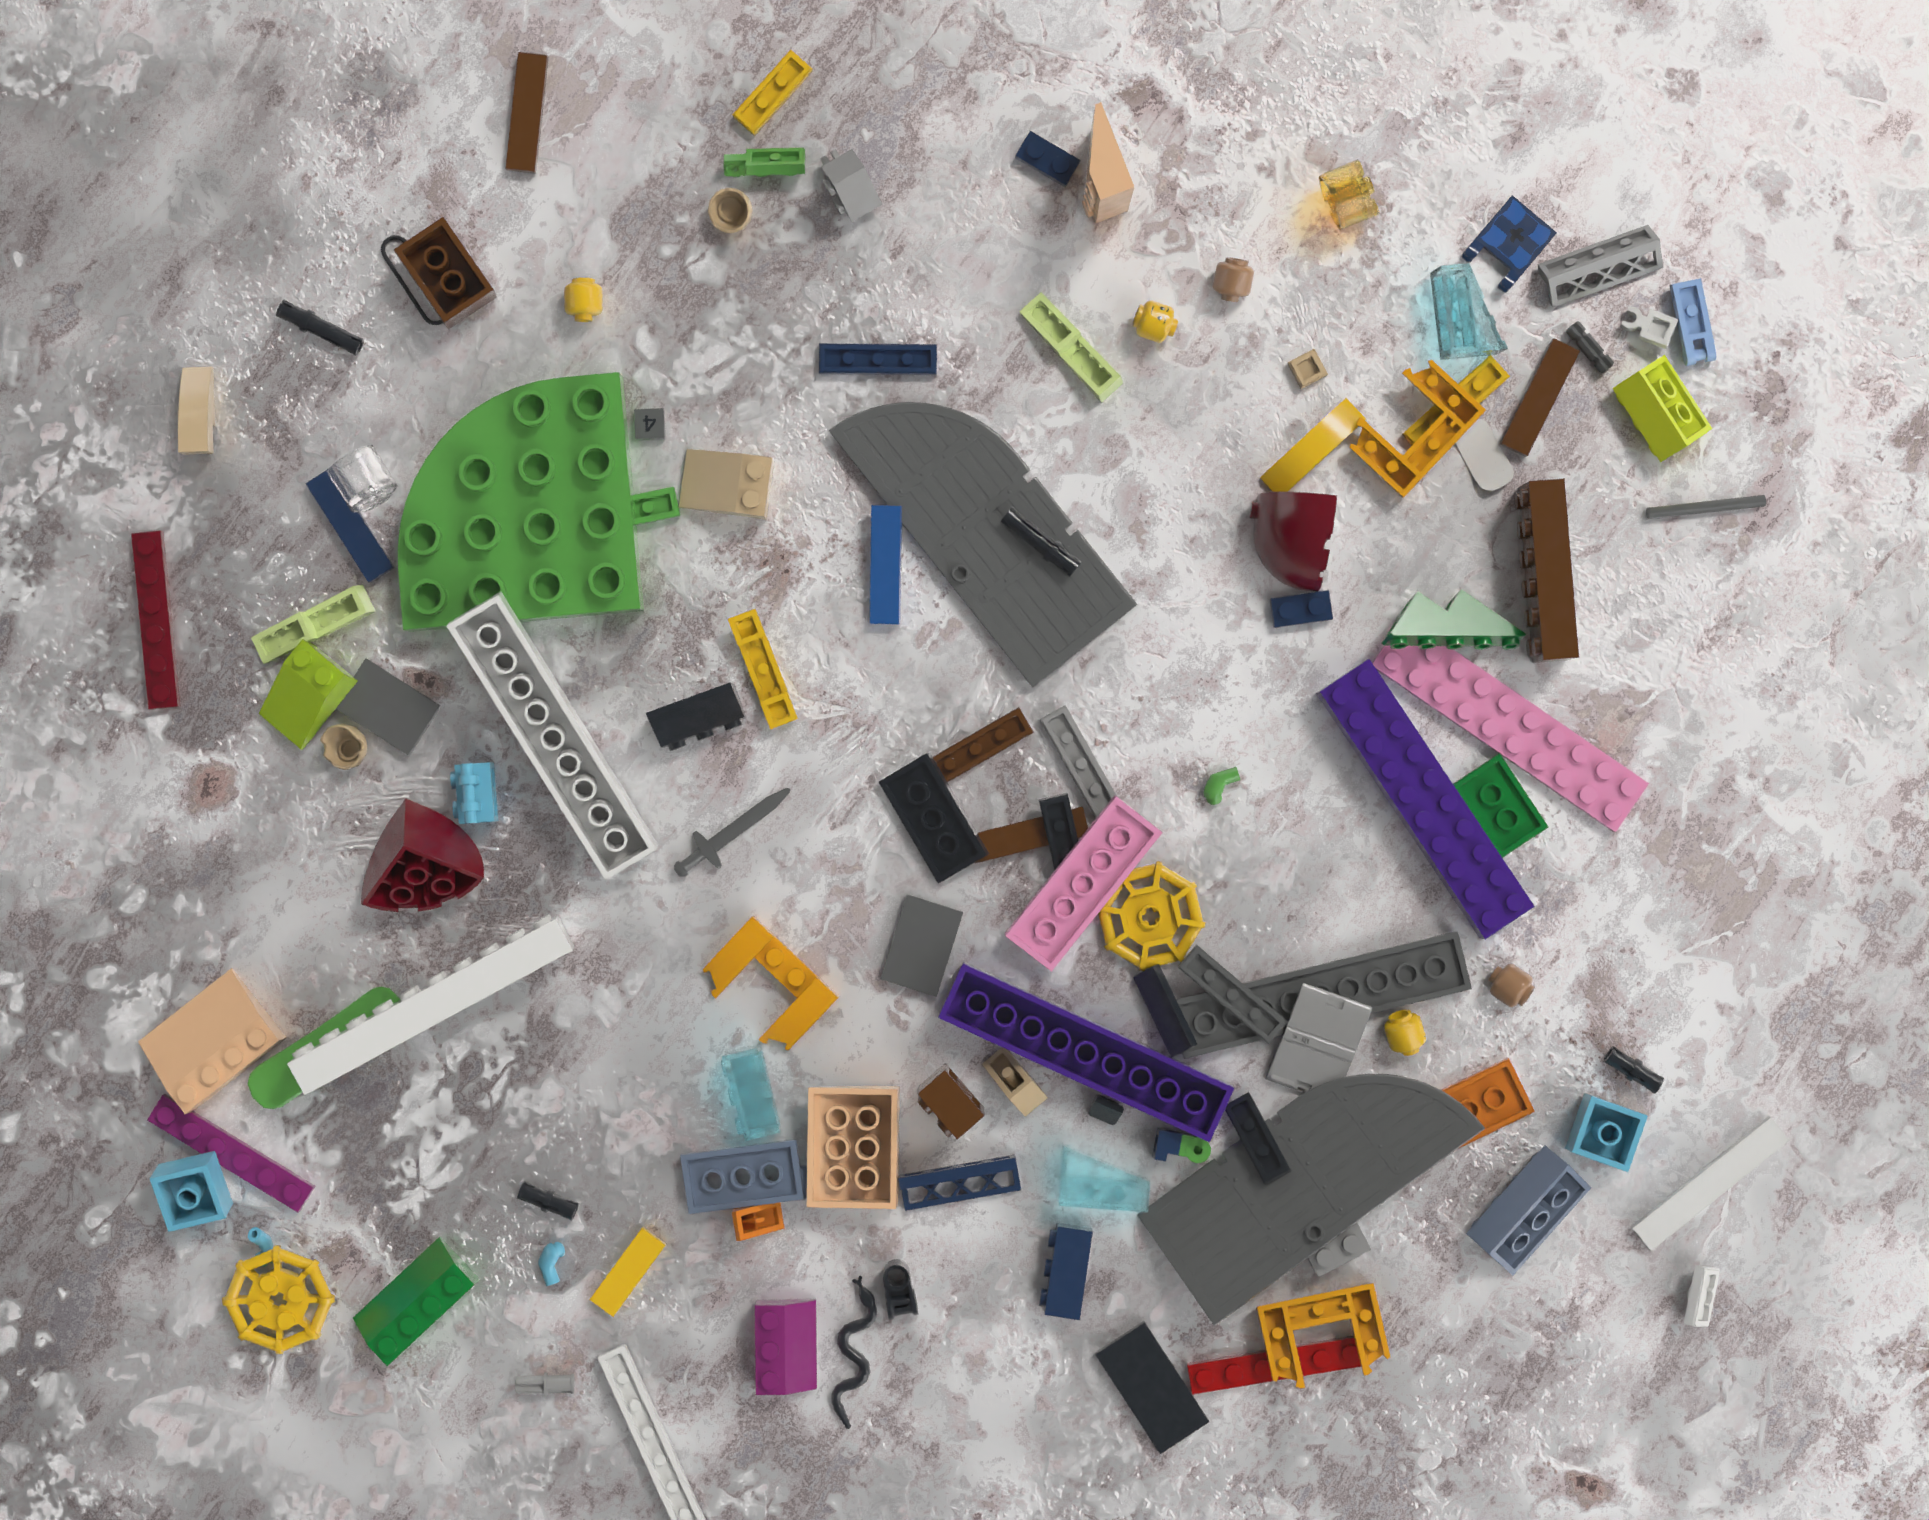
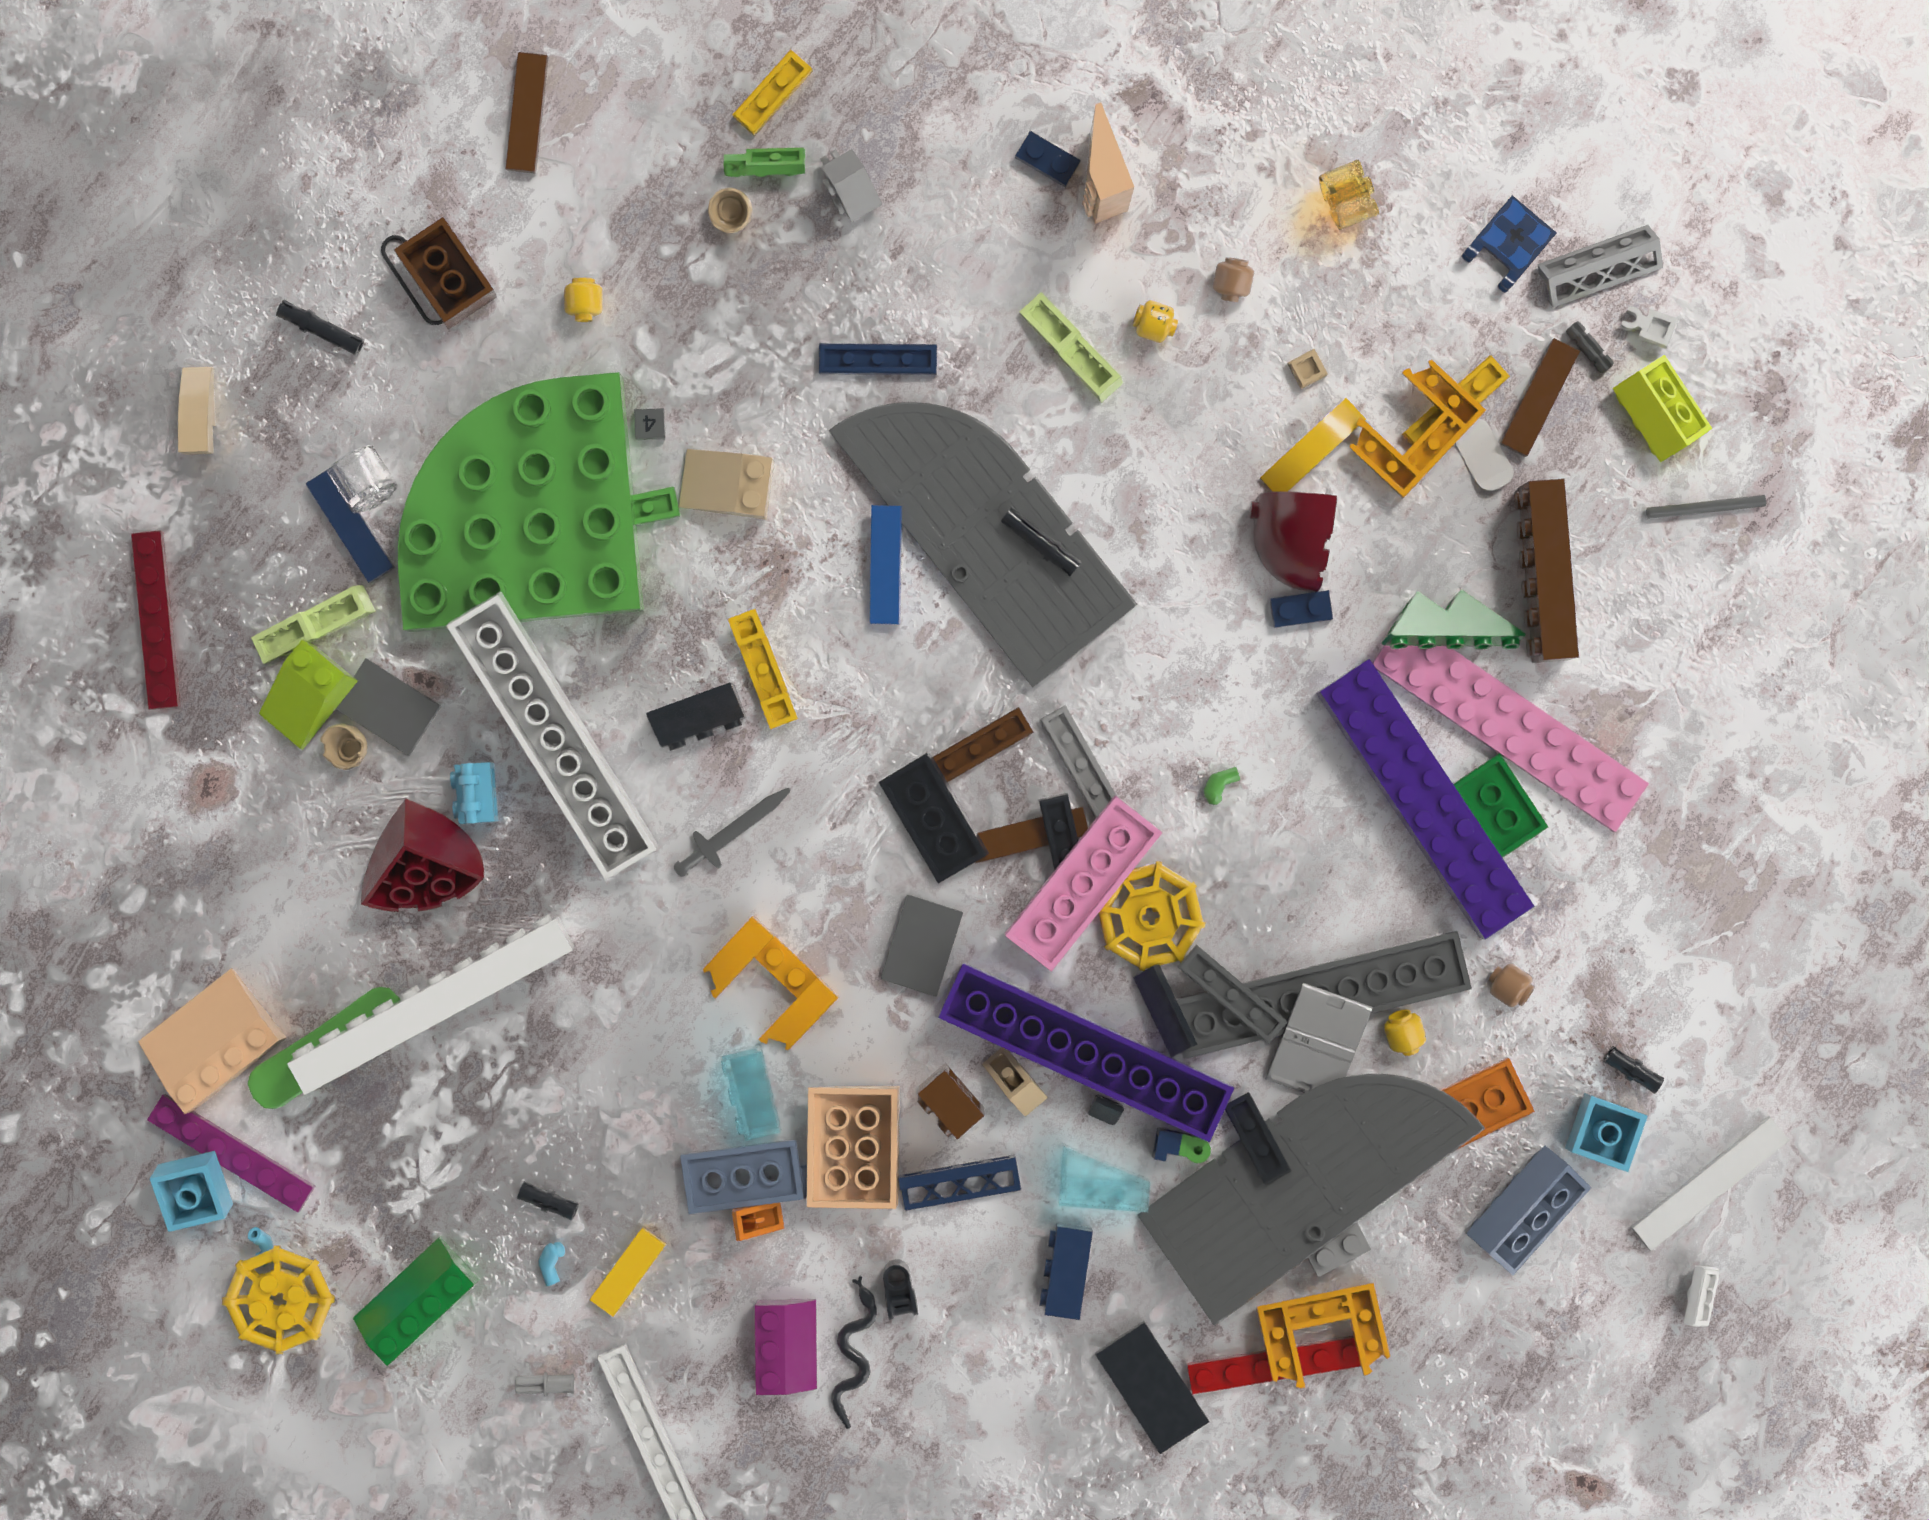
(1461, 315): clear light blue wedge -> none
(1693, 321): light blue plate -> none

